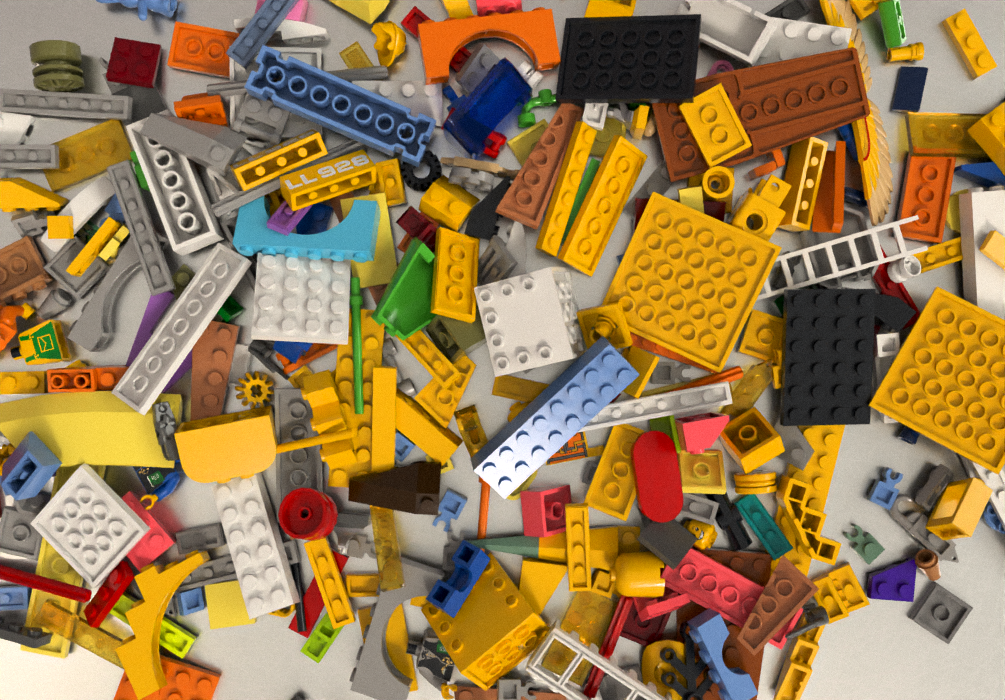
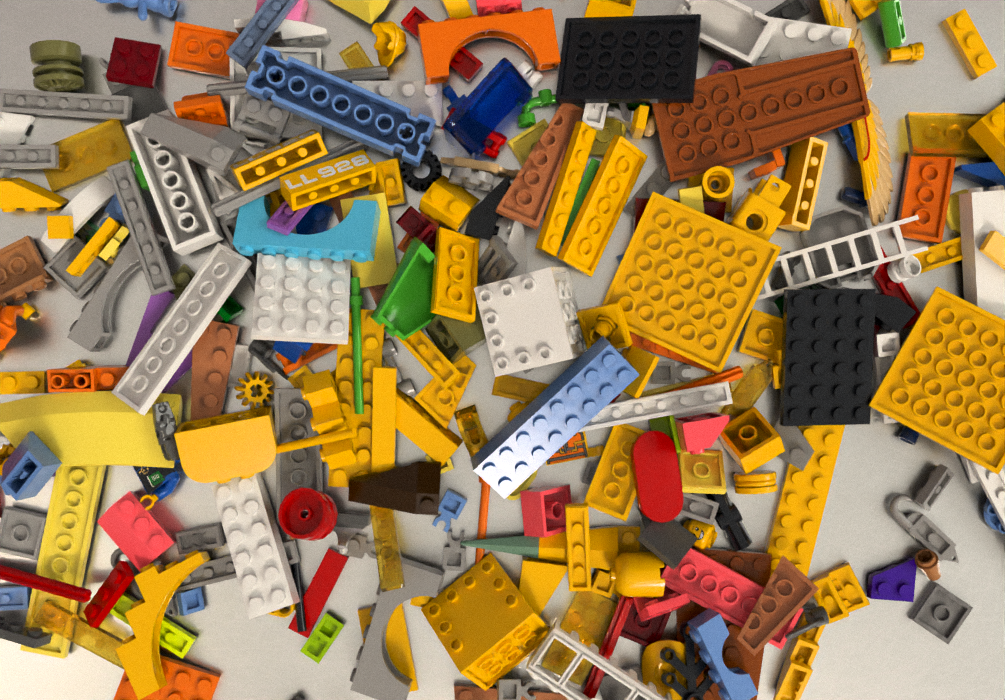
(30, 223): light grey plate -> none
(33, 505): light grey bracket -> none
(43, 344): torso -> none
(54, 303): light grey cone -> none
(90, 525): white plate -> none
(226, 605): light yellow tile -> none
(330, 582): yellow plate -> none
(362, 584): yellow tile -> none
(403, 446): medium blue plate -> none
(433, 662): torso -> none
(469, 565): blue arch -> none
(476, 67): light grey plate -> none
(715, 126): yellow plate -> none
(763, 526): teal tile -> none
(806, 521): yellow brick -> none
(829, 204): orange panel -> none
(865, 545): sand green plate -> none
(883, 491): medium blue plate -> none
(909, 89): dark blue slope -> none
(959, 509): yellow window -> none

